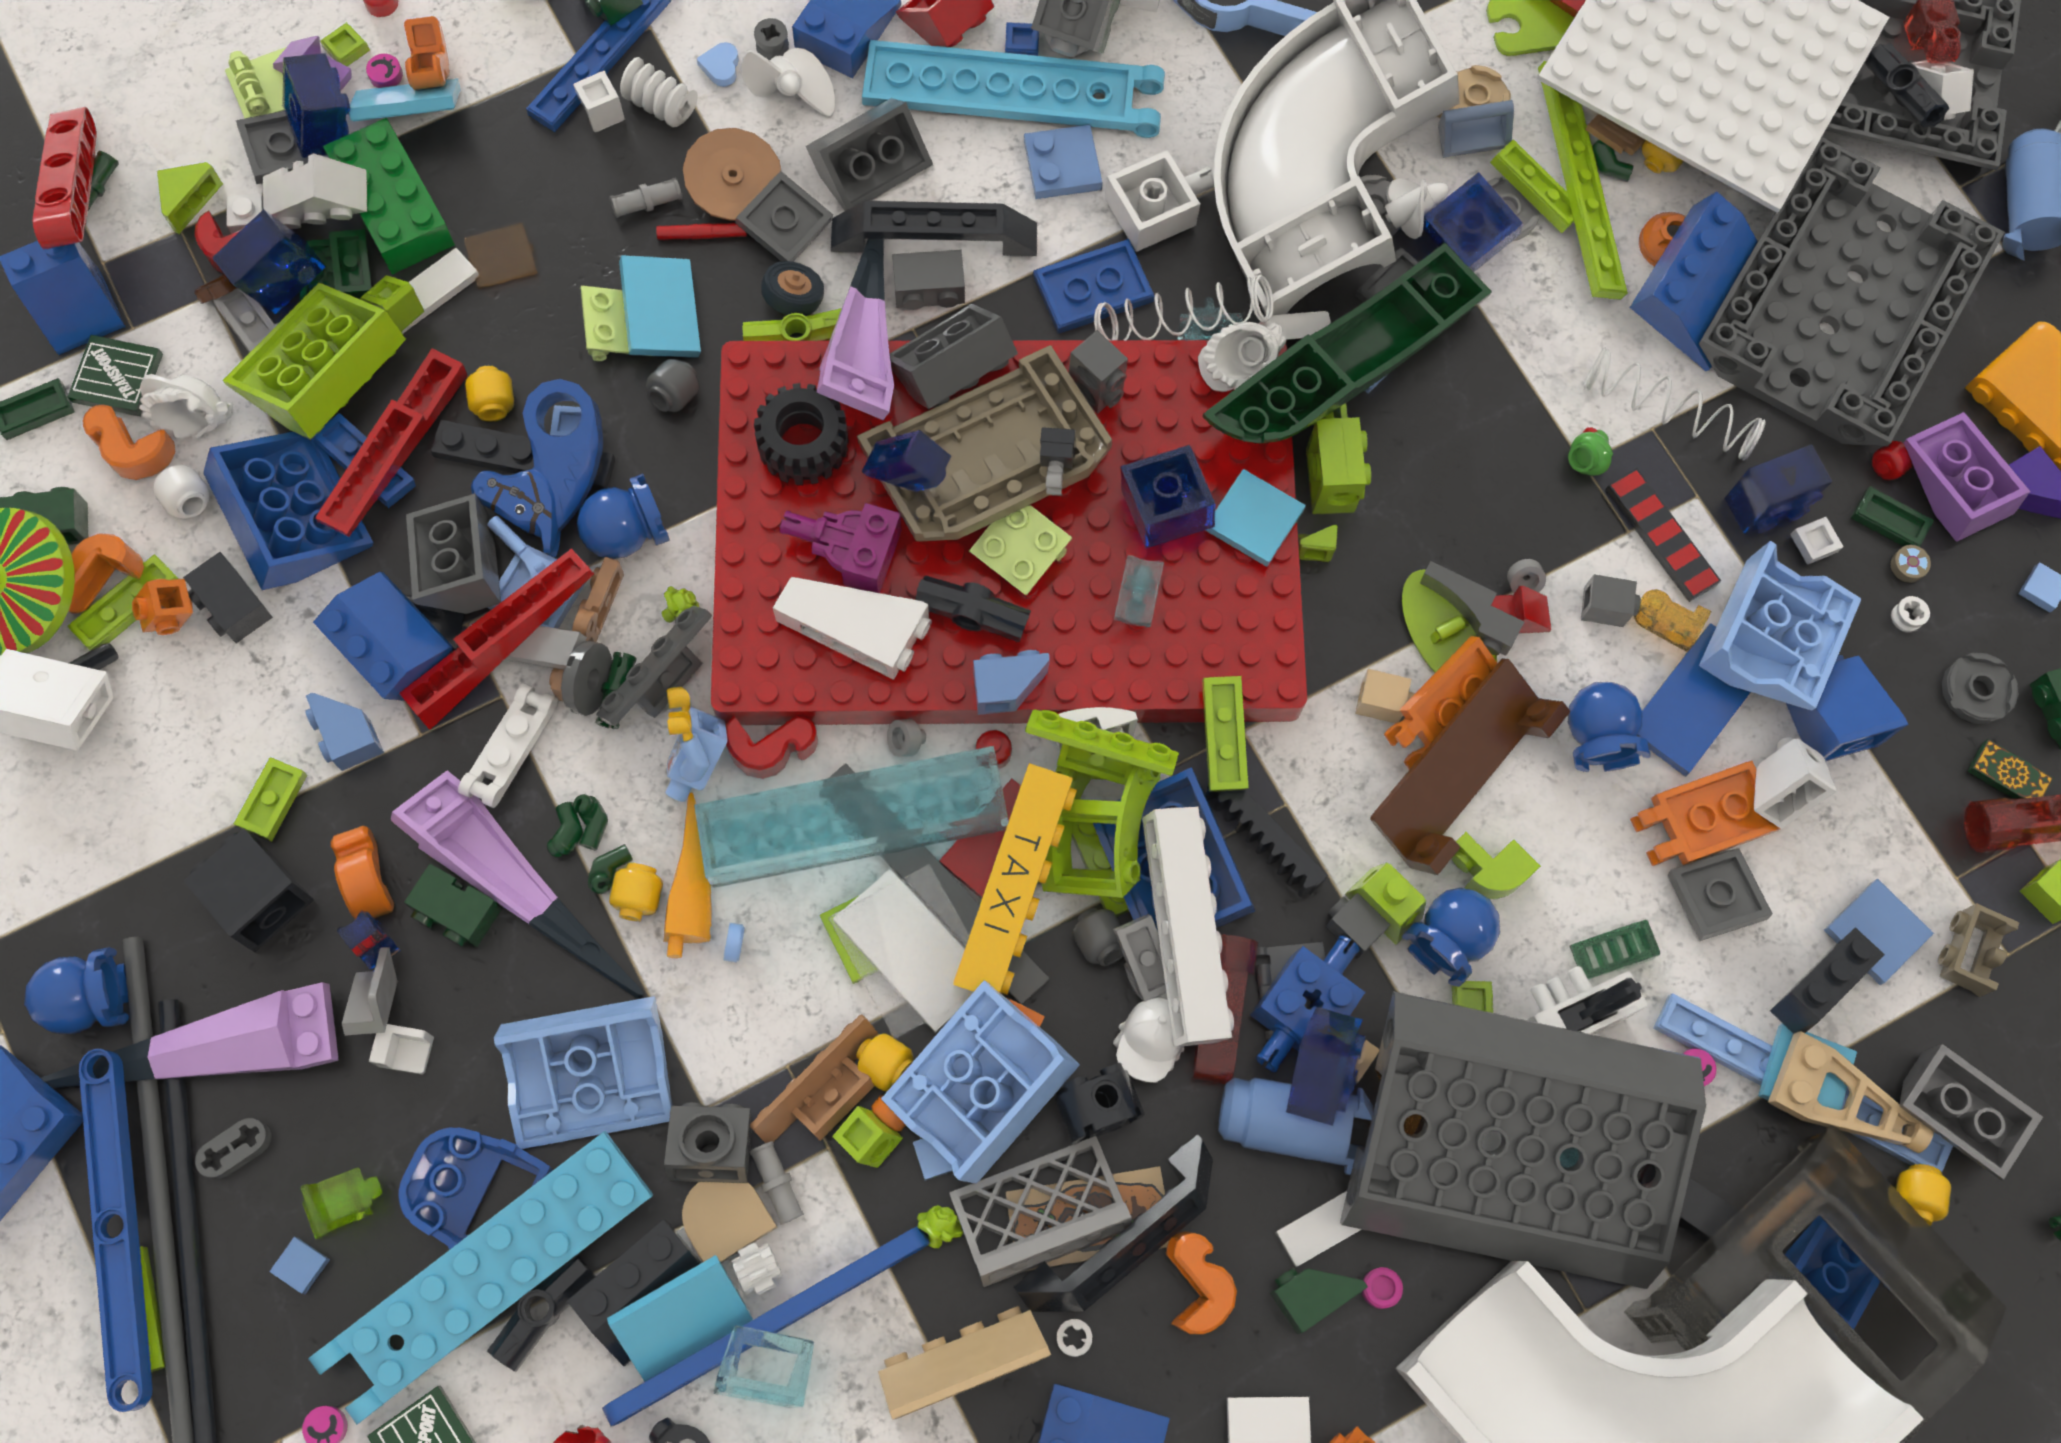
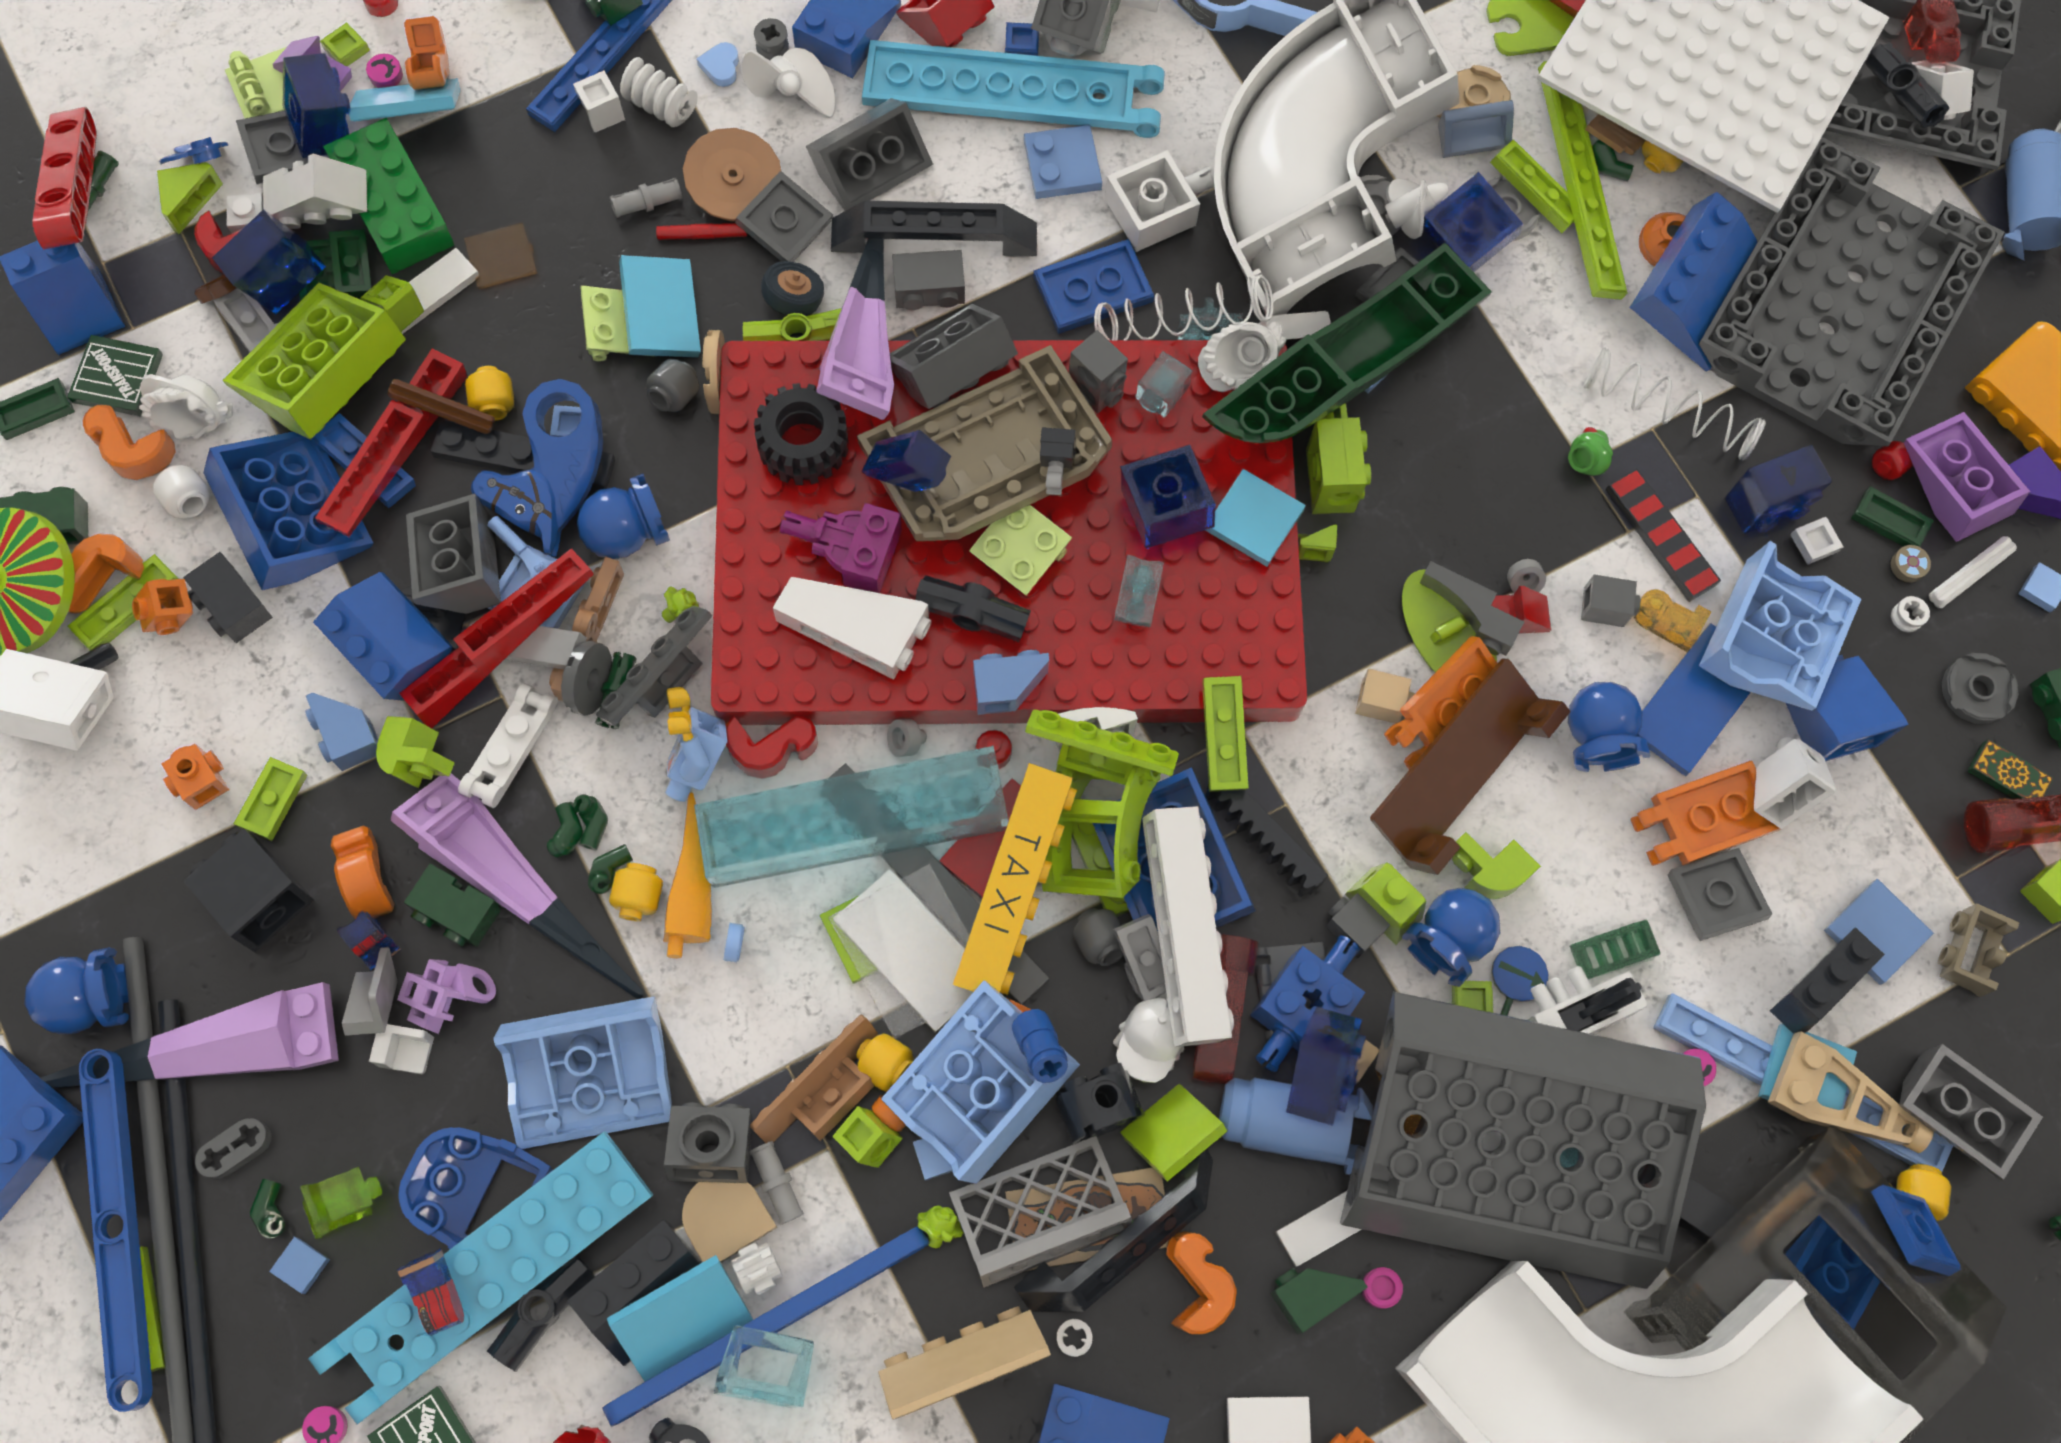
(194, 775): none -> orange brick
(199, 151): none -> blue plate
(264, 1211): none -> dark green arm
(407, 752): none -> lime brick
(433, 1292): none -> leg
(441, 406): none -> reddish brown axle
(449, 983): none -> lavender piece
(712, 363): none -> tan tile
(1040, 1045): none -> blue piece
(1163, 384): none -> clear light blue brick
(1173, 1132): none -> lime tile
(1517, 972): none -> blue piece
(1916, 1230): none -> blue tile
(1972, 572): none -> white axle

